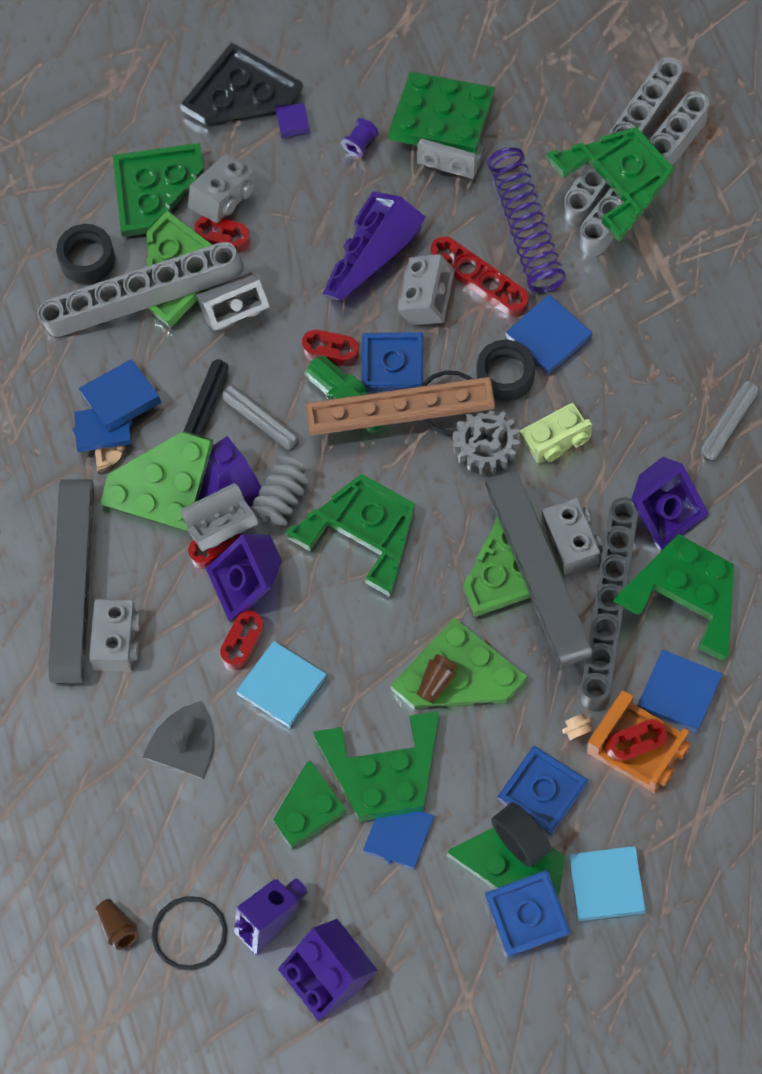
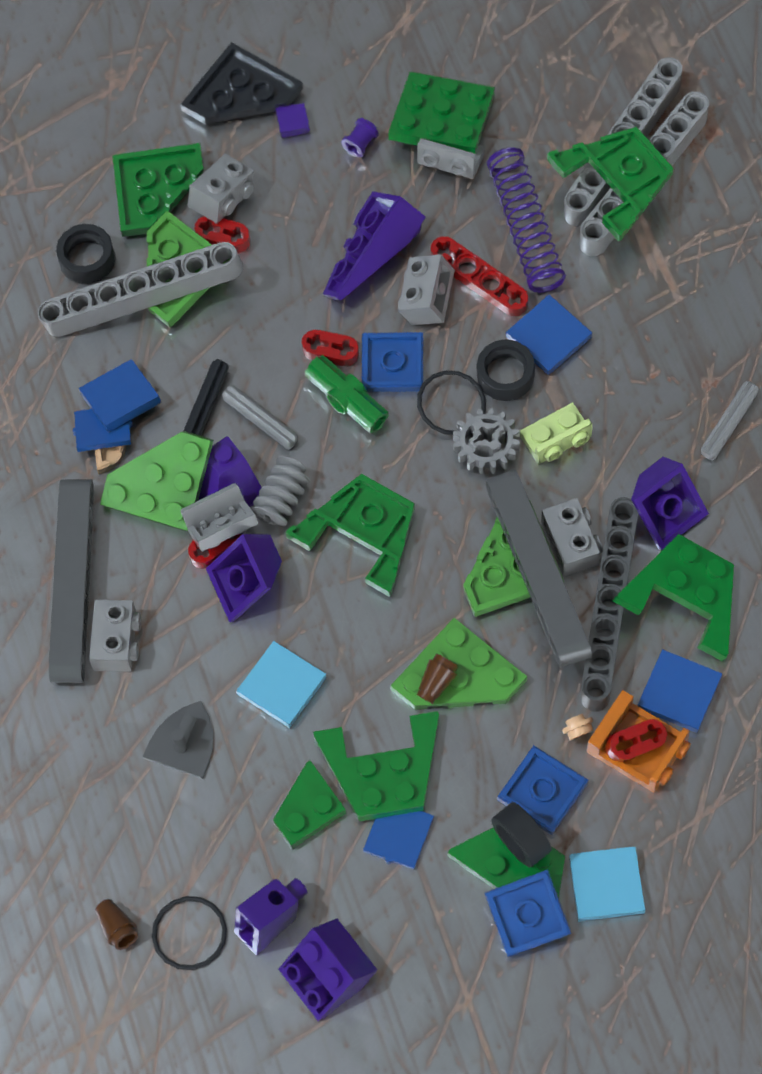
(232, 301): light grey brick -> none
(248, 643): red beam -> none
(400, 406): nougat tile -> none

